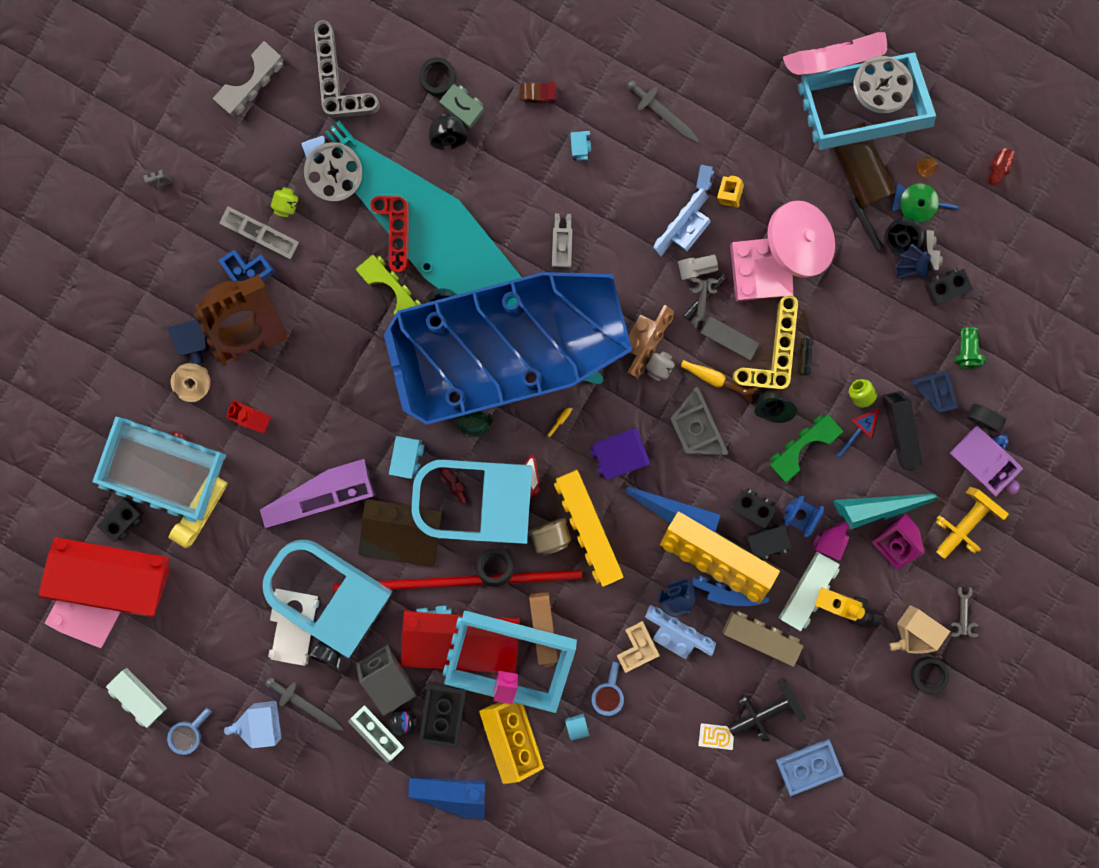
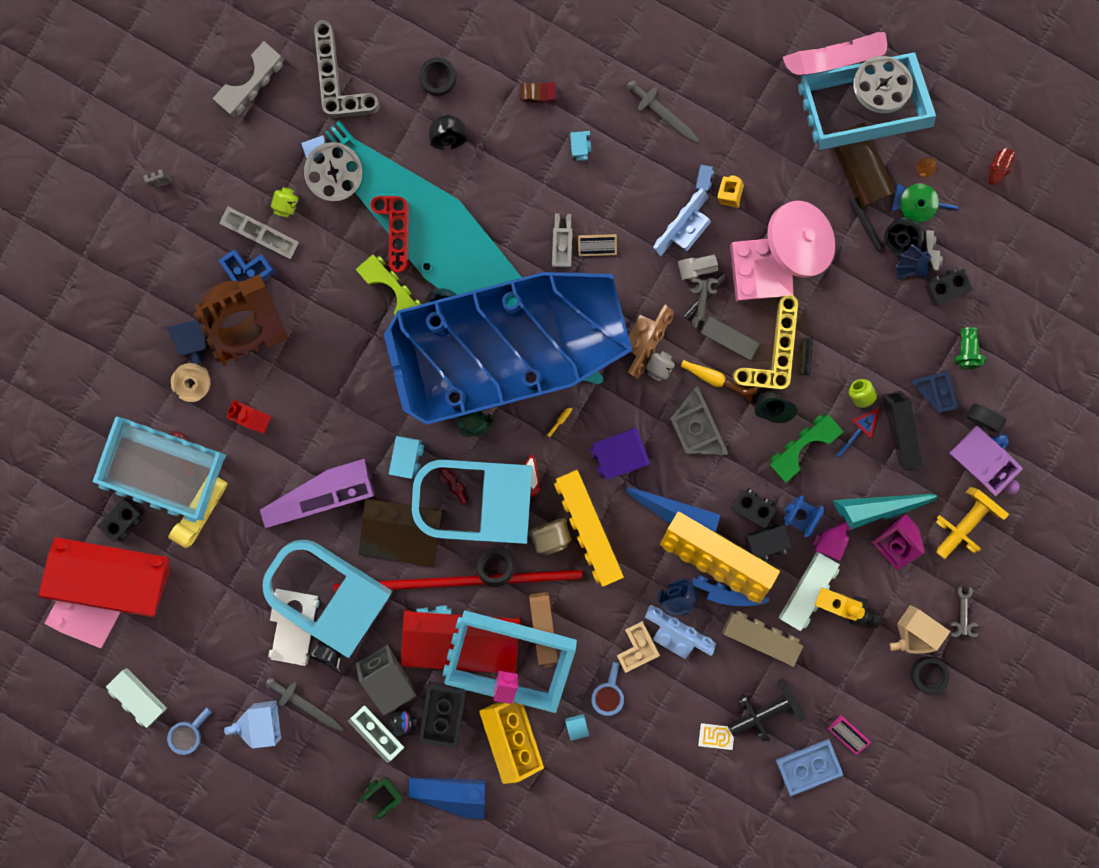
(375, 785): none -> dark green piece
(462, 106): sand green brick -> none
(597, 245): none -> slope
(849, 735): none -> slope

